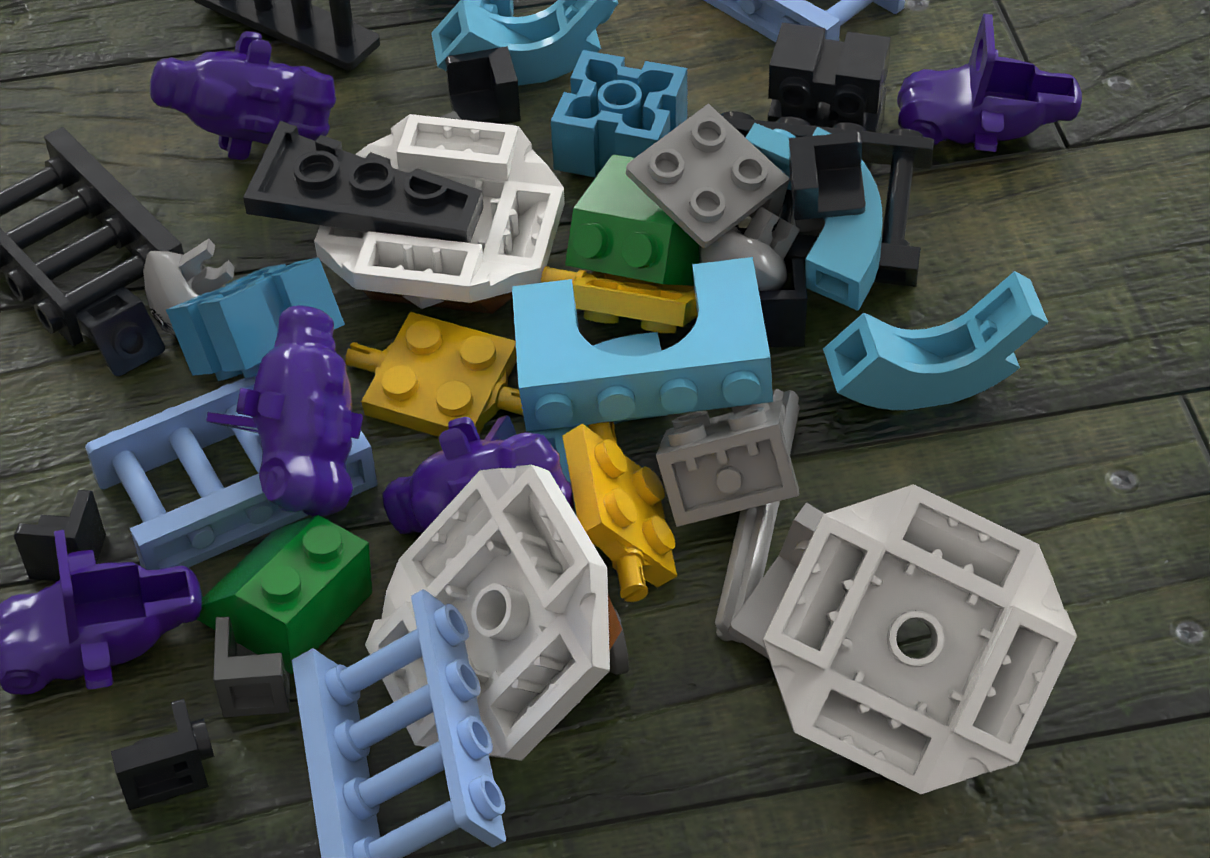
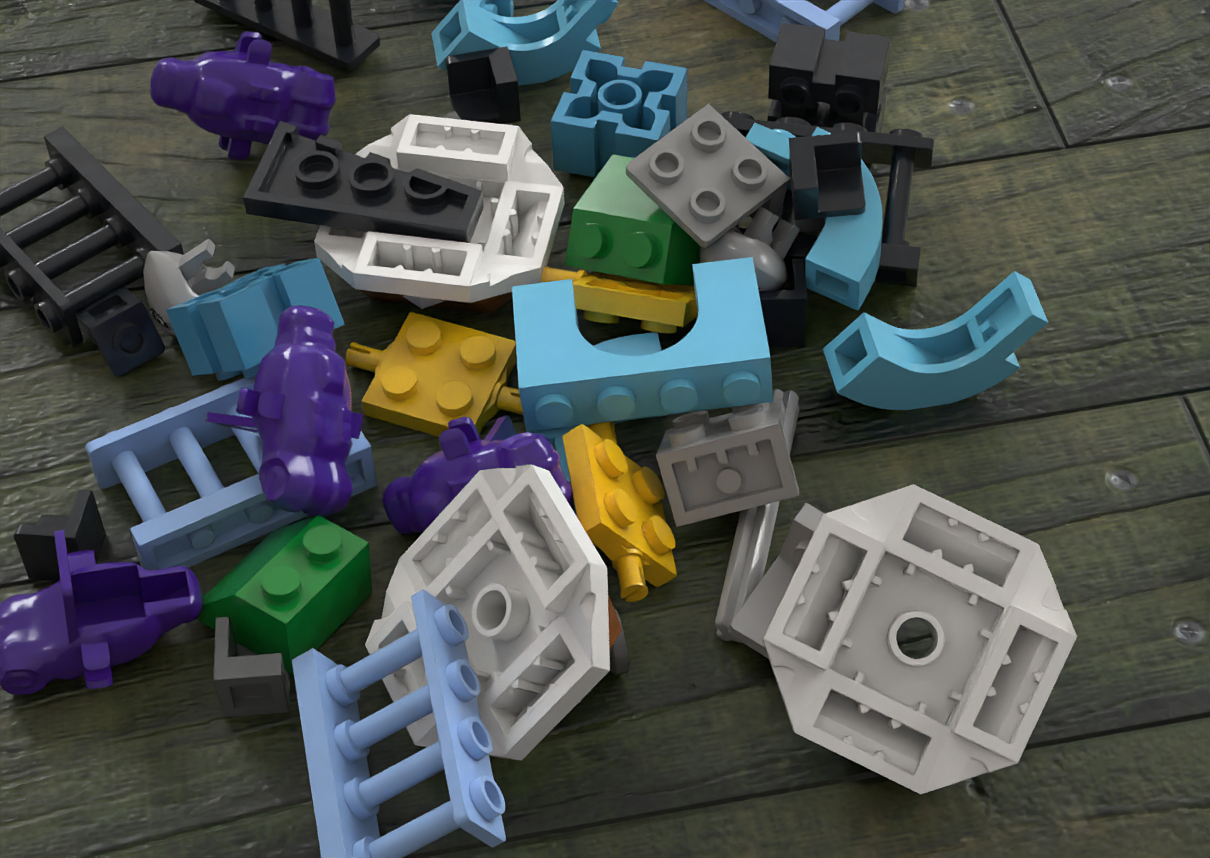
(166, 764): black bracket -> none
(986, 98): dark purple piece -> none

